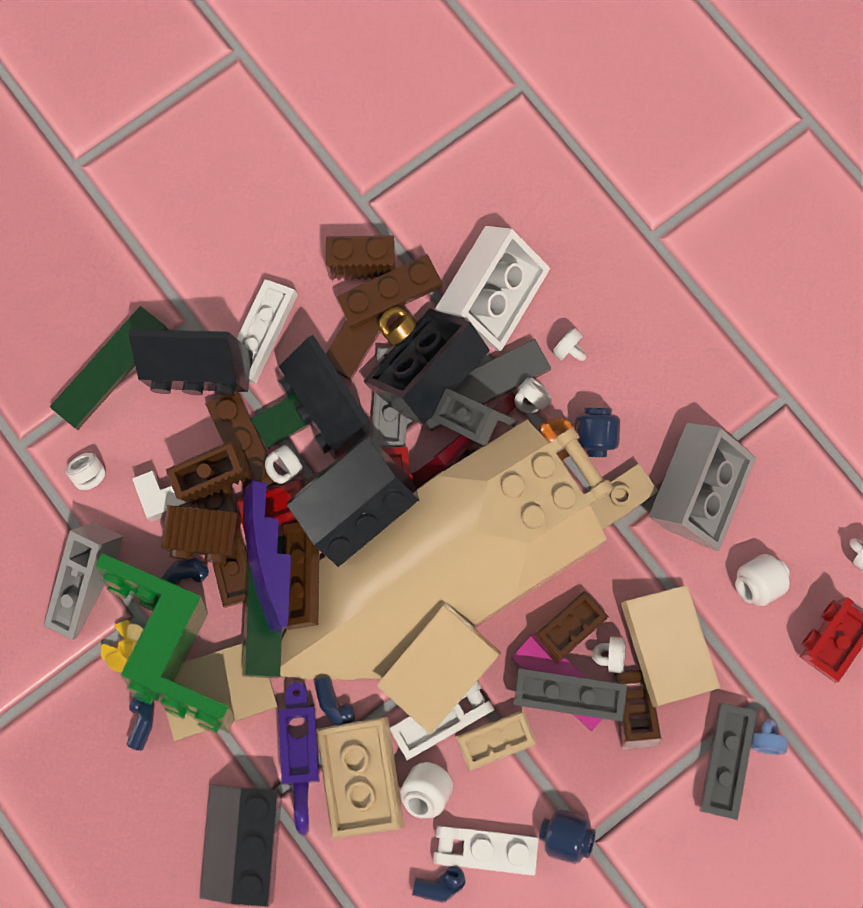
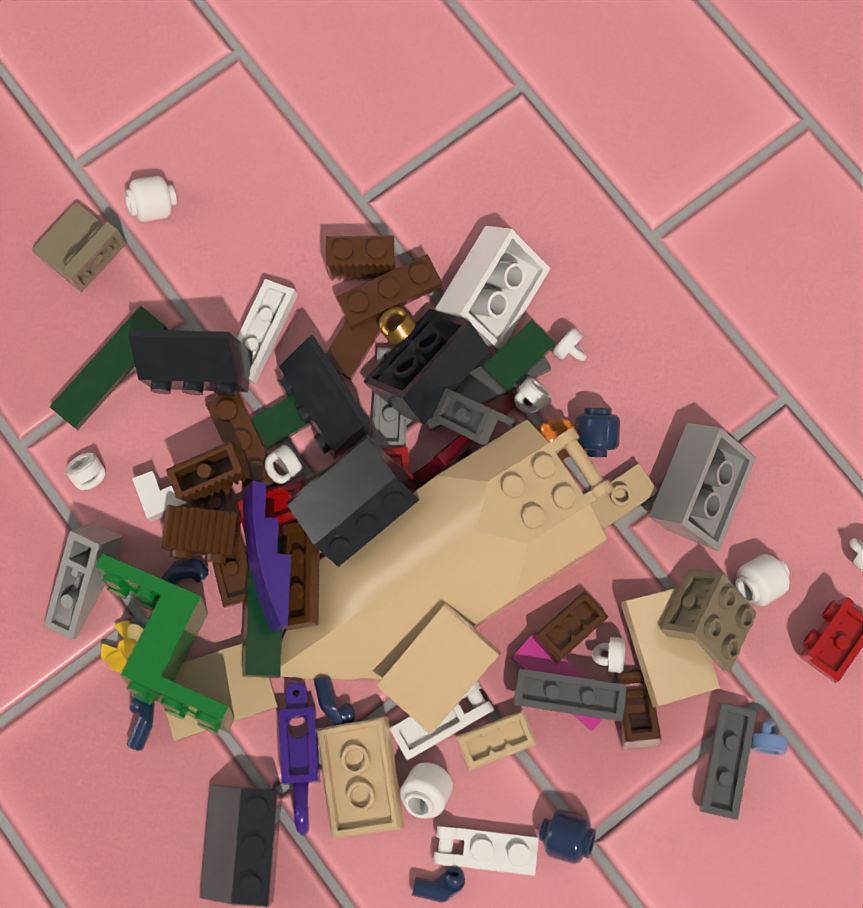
(79, 246): none -> dark tan bracket
(150, 198): none -> white head
(519, 356): none -> dark green tile
(711, 614): none -> dark tan bracket

